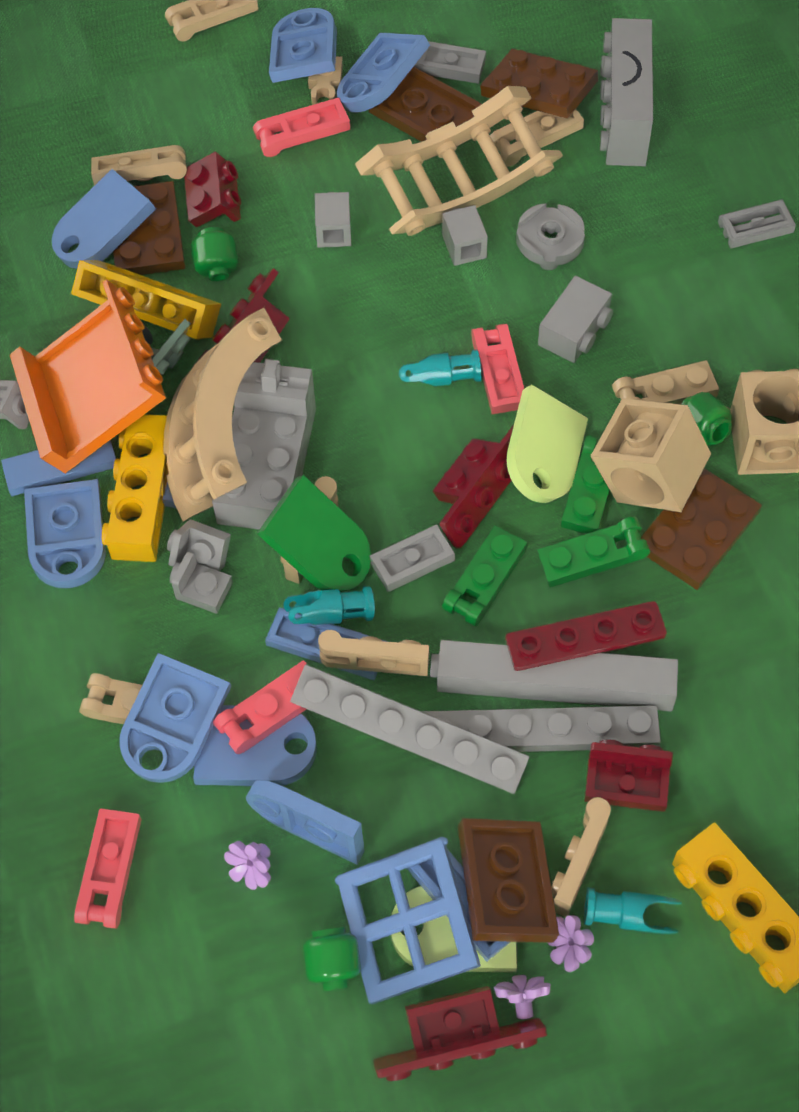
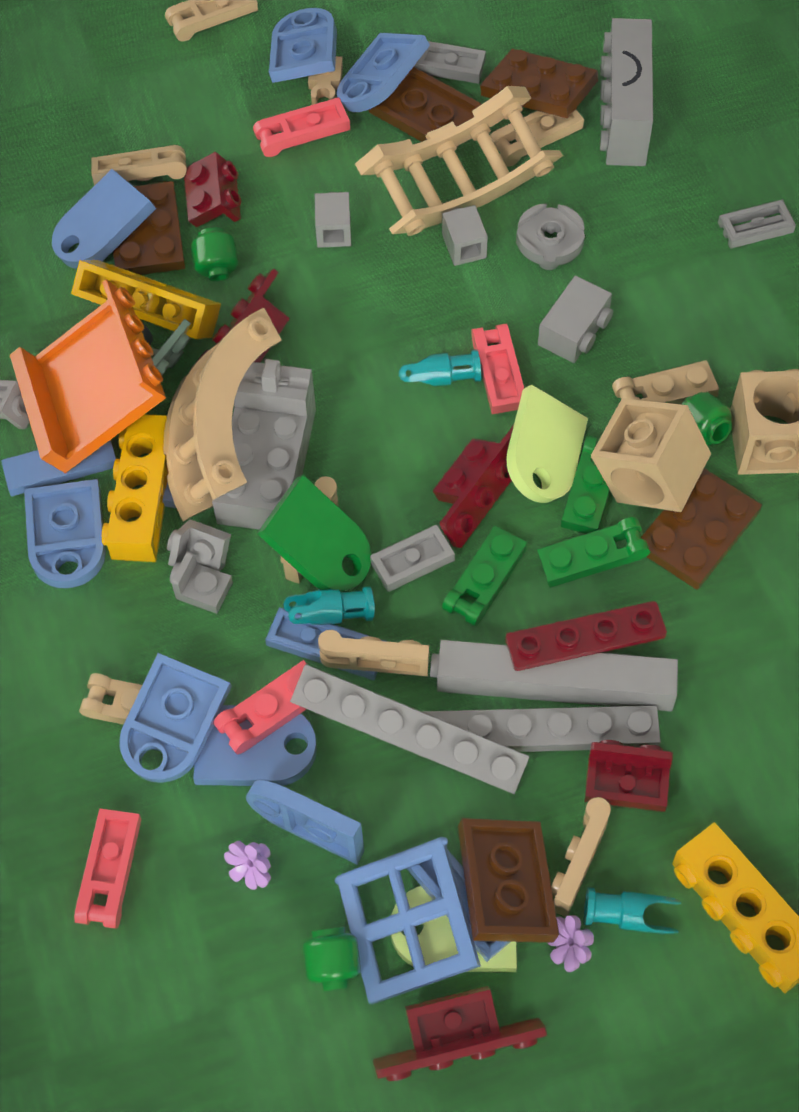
(522, 993): lavender plant -> none

